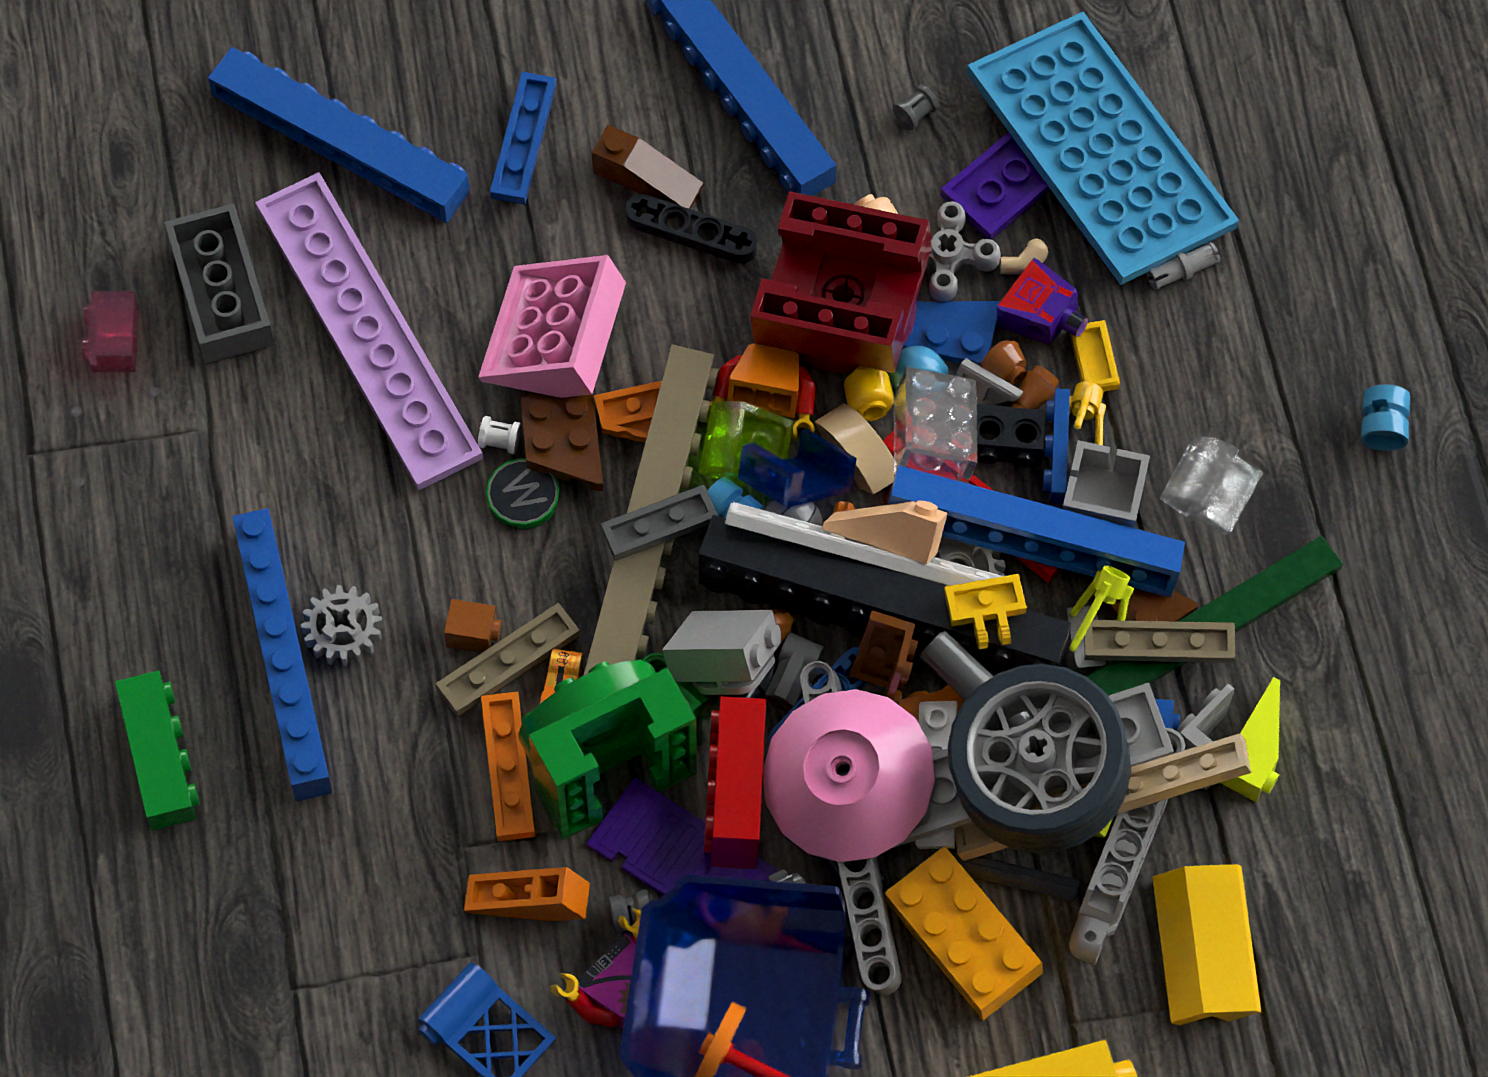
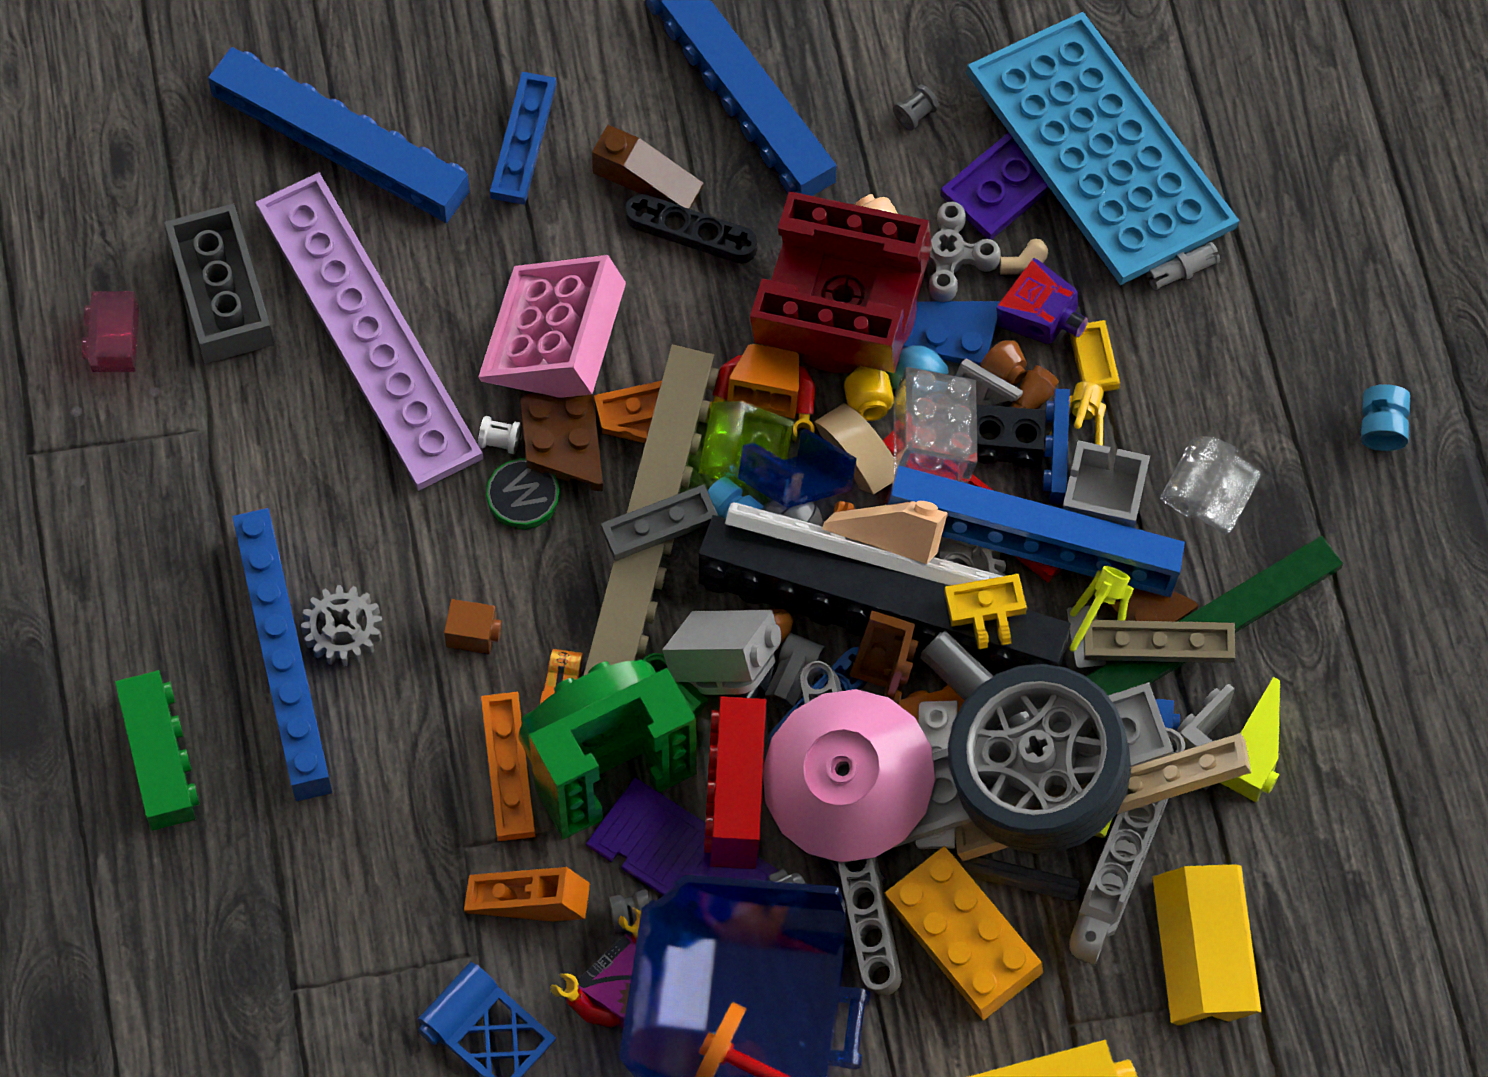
(507, 659): dark tan plate -> none

